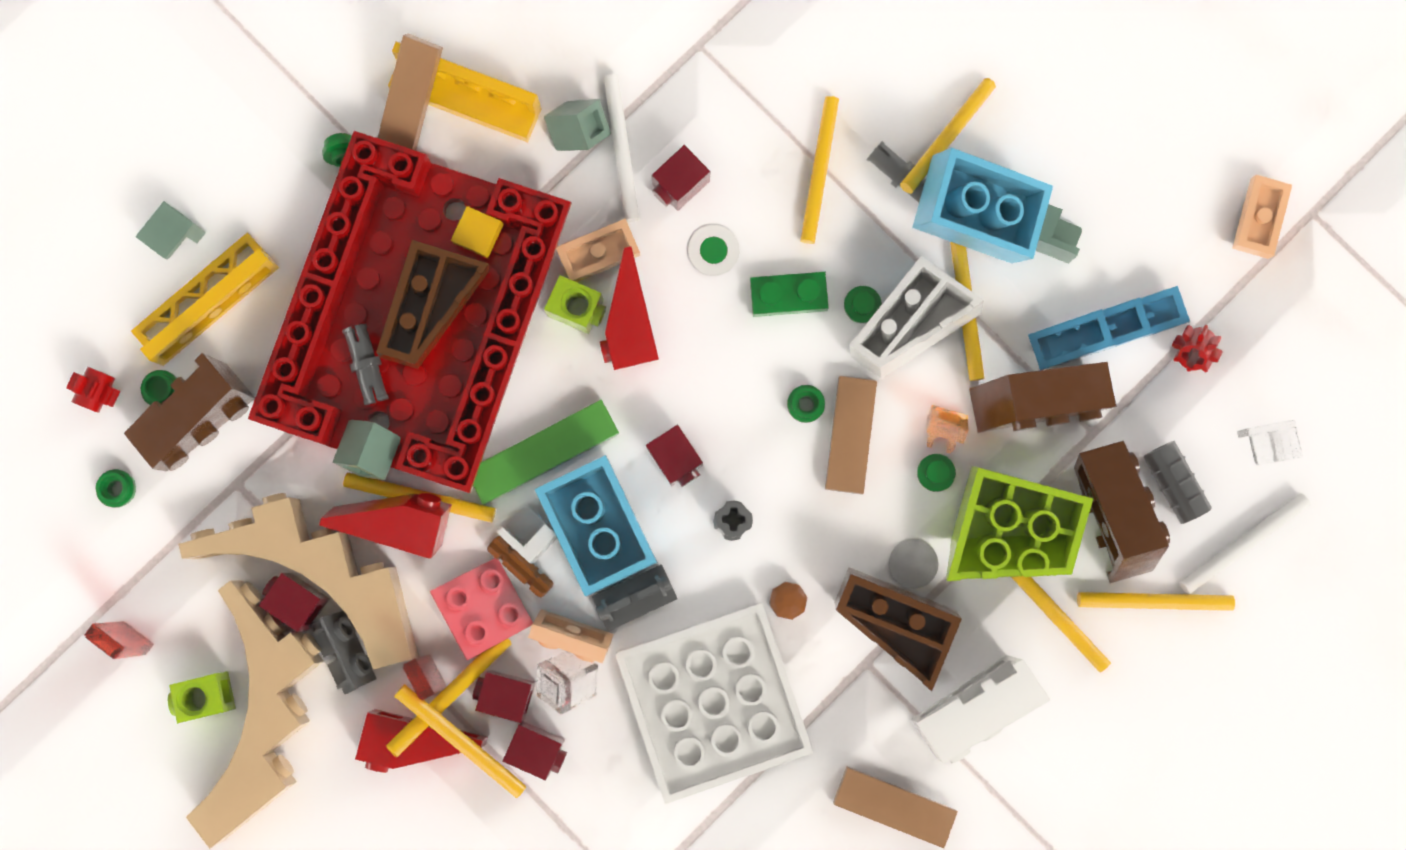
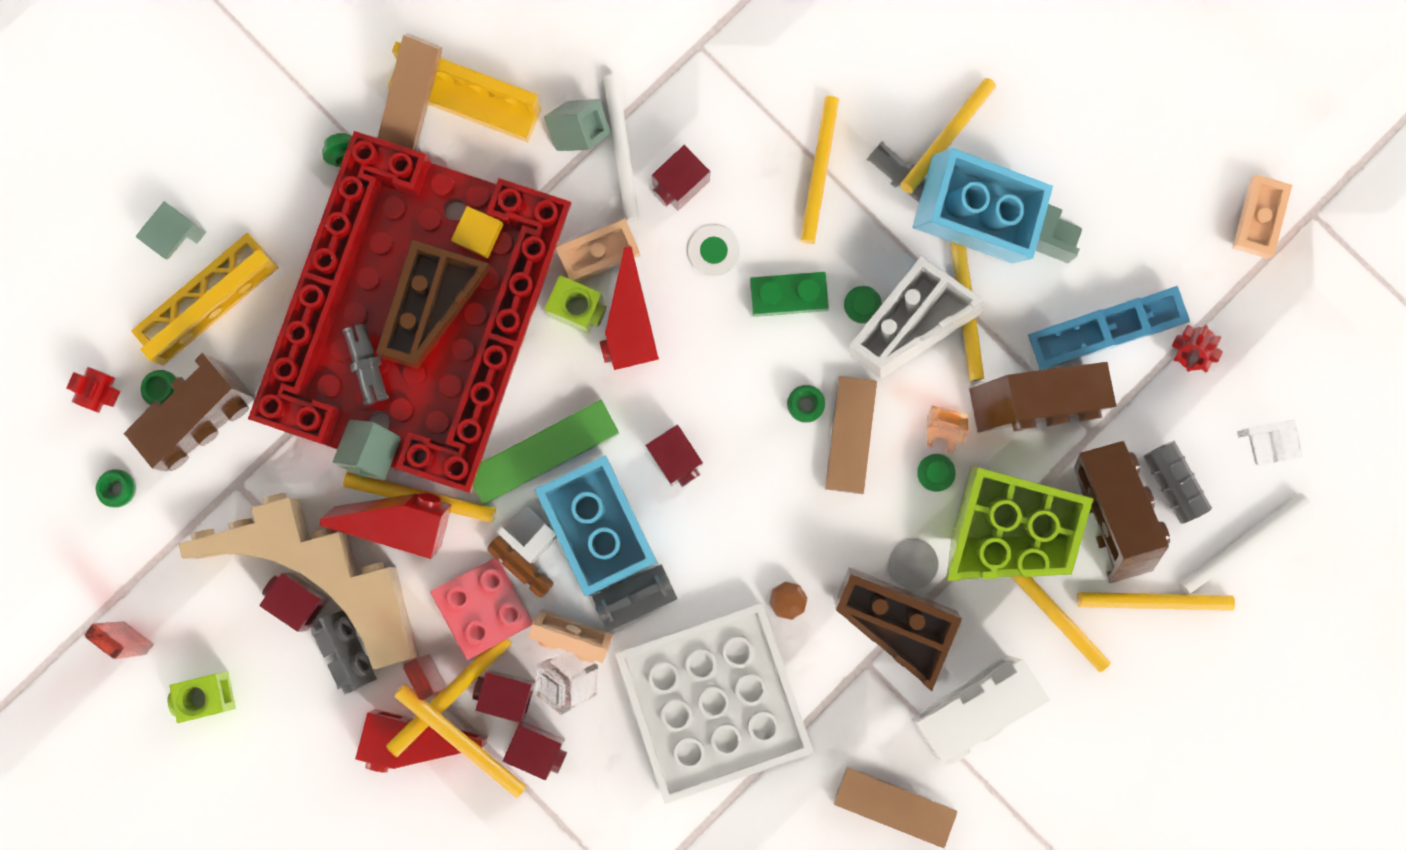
(272, 717): tan arch -> none
(741, 513): dark grey axle -> none

